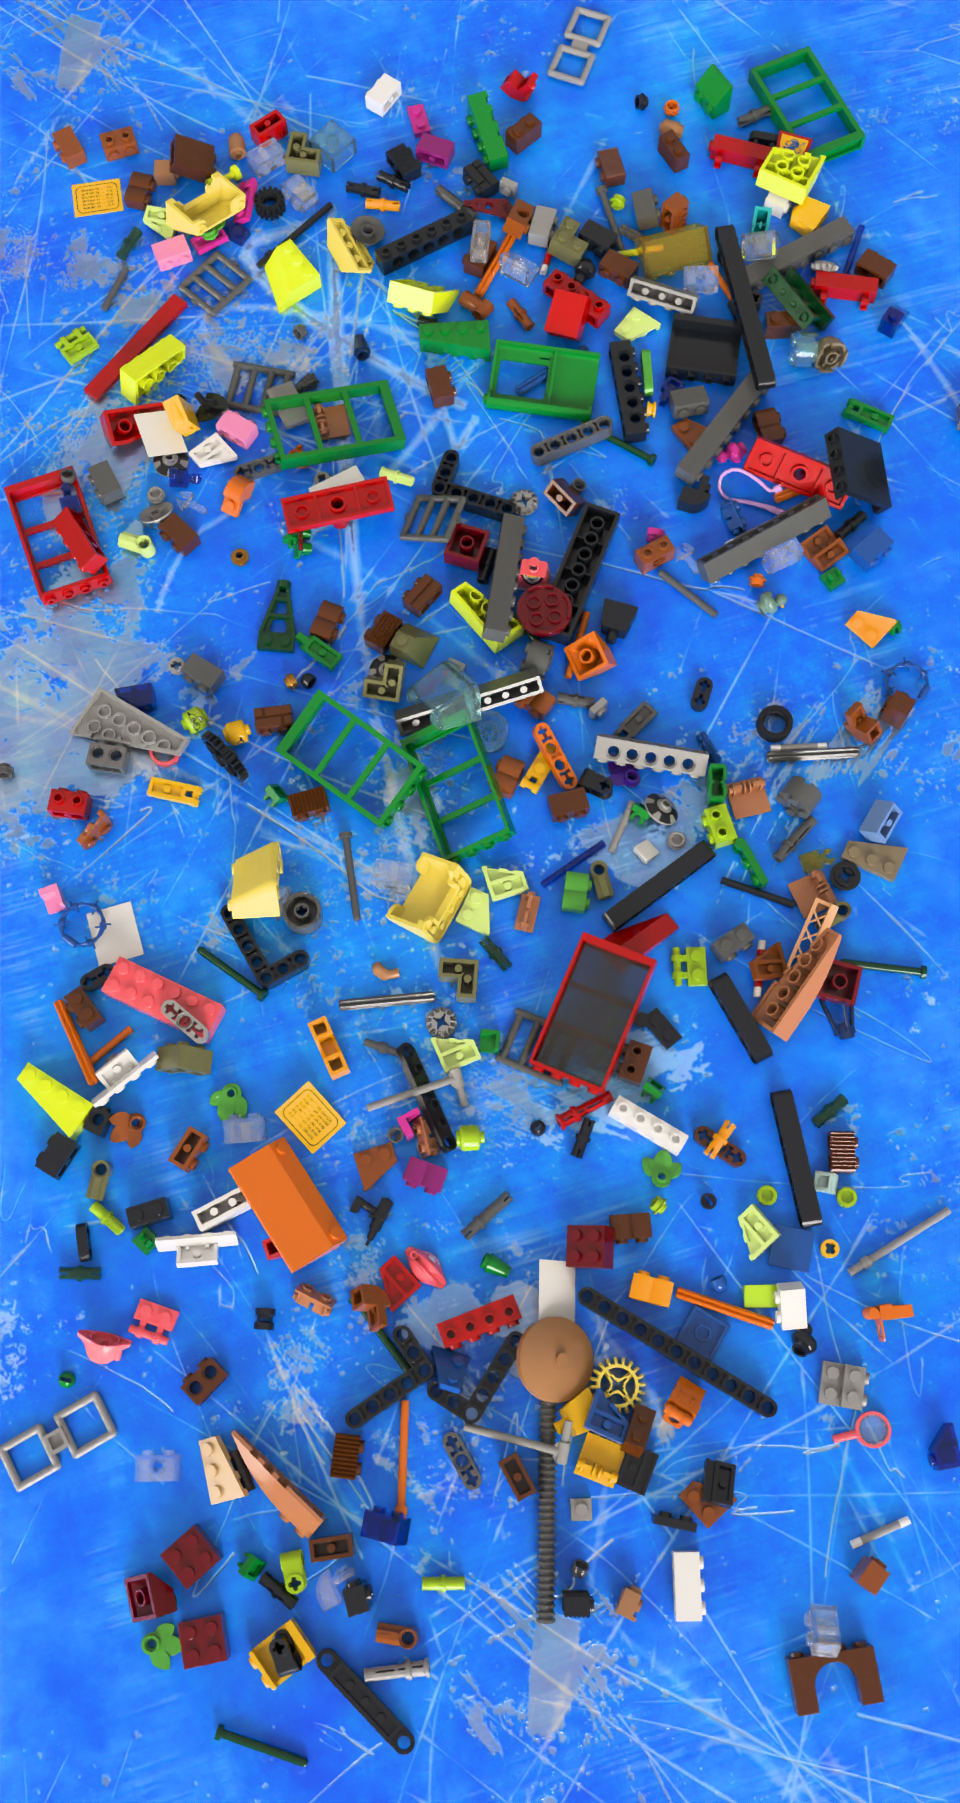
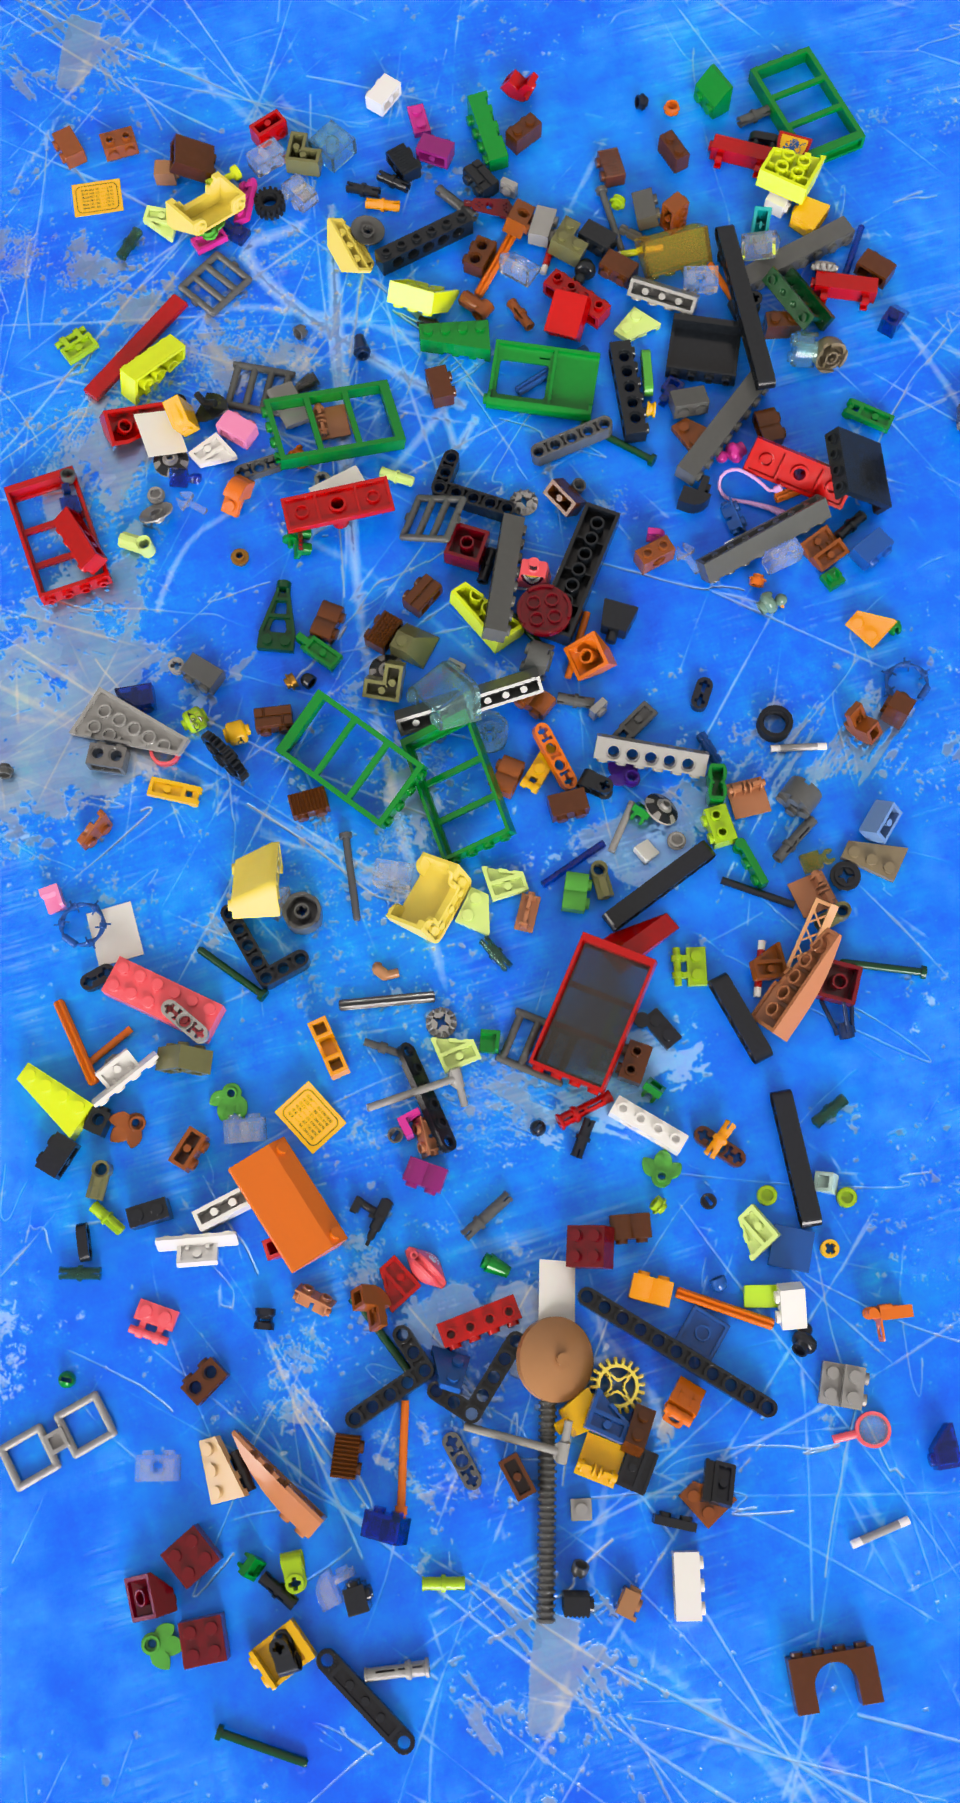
(70, 804): red brick -> none
(84, 1008): reddish brown brick -> none
(103, 1346): coral hat -> none
(105, 482): dark grey brick -> none
(116, 286): dark grey bar -> none
(140, 190): reddish brown brick -> none
(145, 1240): green tile -> none
(172, 253): bright pink brick -> none
(179, 534): reddish brown brick -> none
(236, 146): medium nougat brick -> none
(276, 793): green tile -> none
(290, 275): neon yellow wedge -> none
(293, 236): black bar -> none
(331, 1547): reddish brown brick -> none
(375, 1163): dark orange wing -> none
(394, 1634): dark orange piece -> none
(462, 972): olive brick -> none
(469, 1138): lime head -> none
(480, 241): clear brick -> none
(579, 46): light grey bar -> none
(673, 125): medium nougat brick -> none
(687, 593): dark grey bar -> none
(731, 943): dark grey brick -> none
(812, 754): dark grey axle -> none
(823, 1630): clear brick -> none
(842, 1152): reddish brown brick -> none
(867, 1261): light grey bar -> none
(870, 1574): dark orange brick -> none

